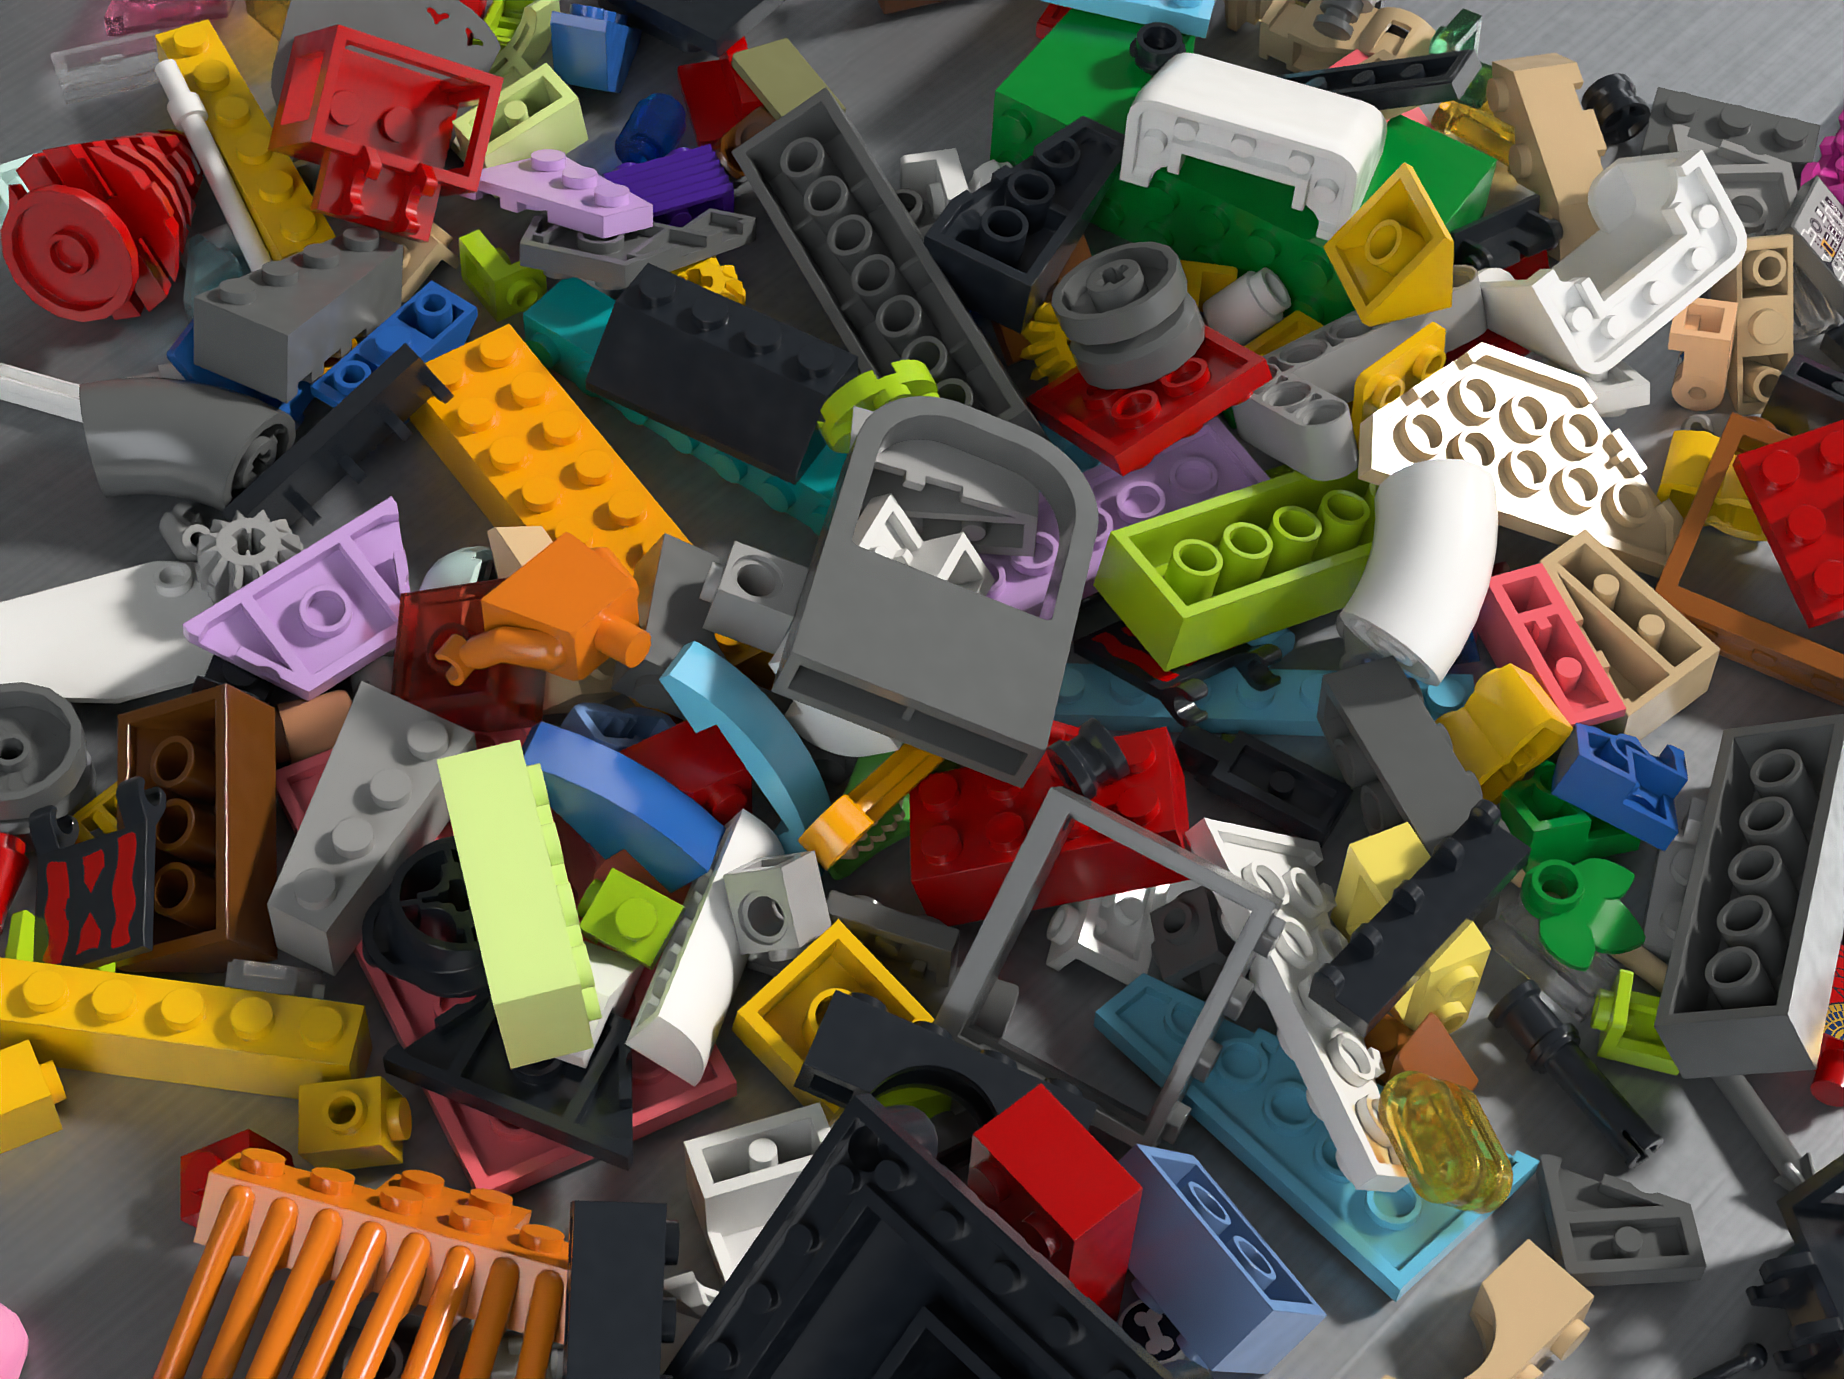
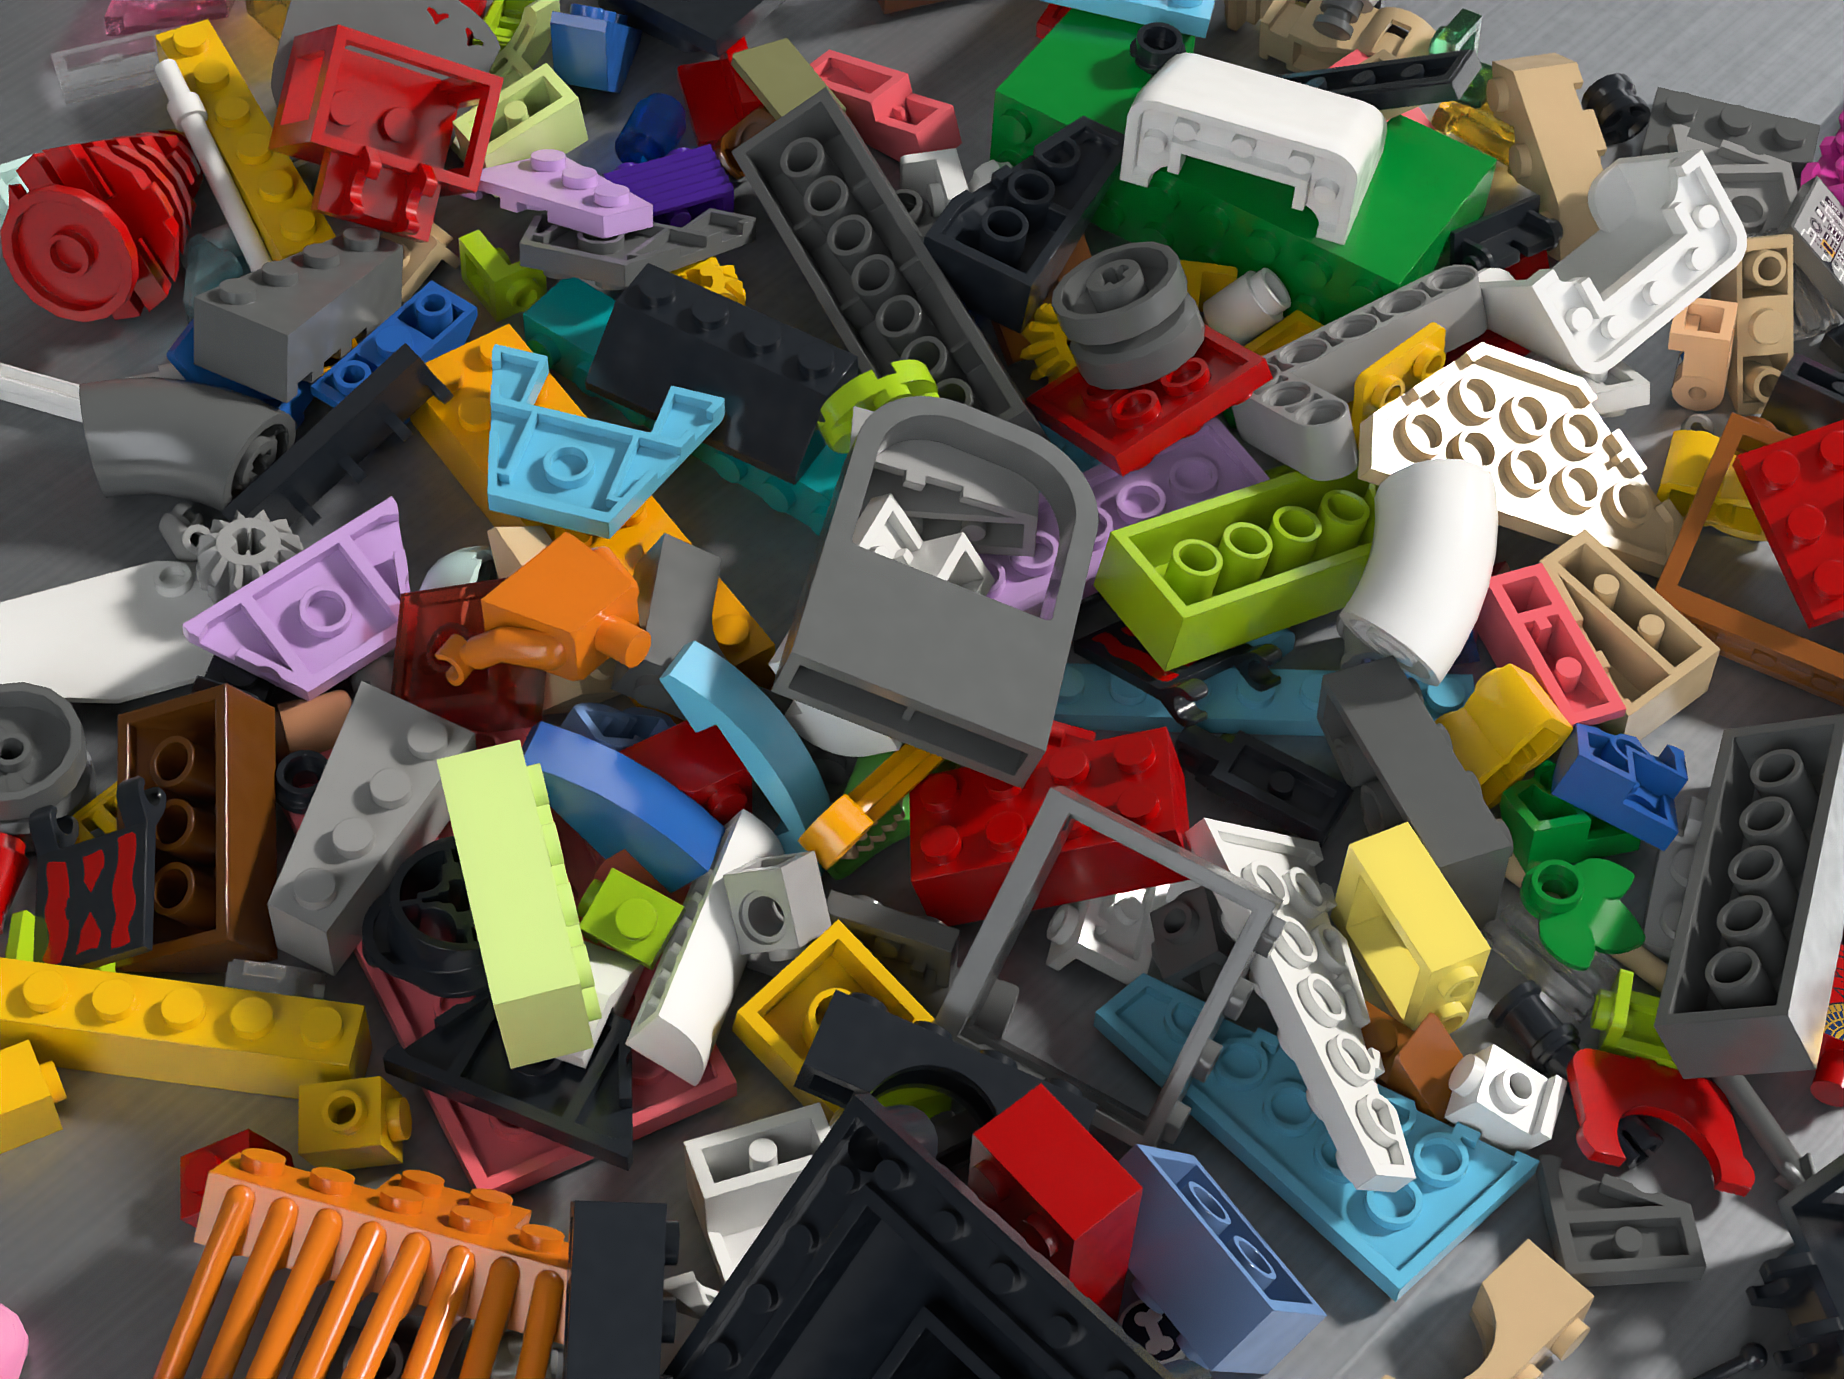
(293, 771): none -> black plate
(577, 467): none -> medium azure wing
(753, 597): light grey brick -> none
(886, 109): none -> coral slope
(1088, 759): black wheel -> none
(1395, 253): yellow slope -> none
(1420, 921): black hinge -> none
(1445, 1142): clear yellow brick -> none
(1504, 1100): none -> white brick
(1615, 1086): none -> red piece

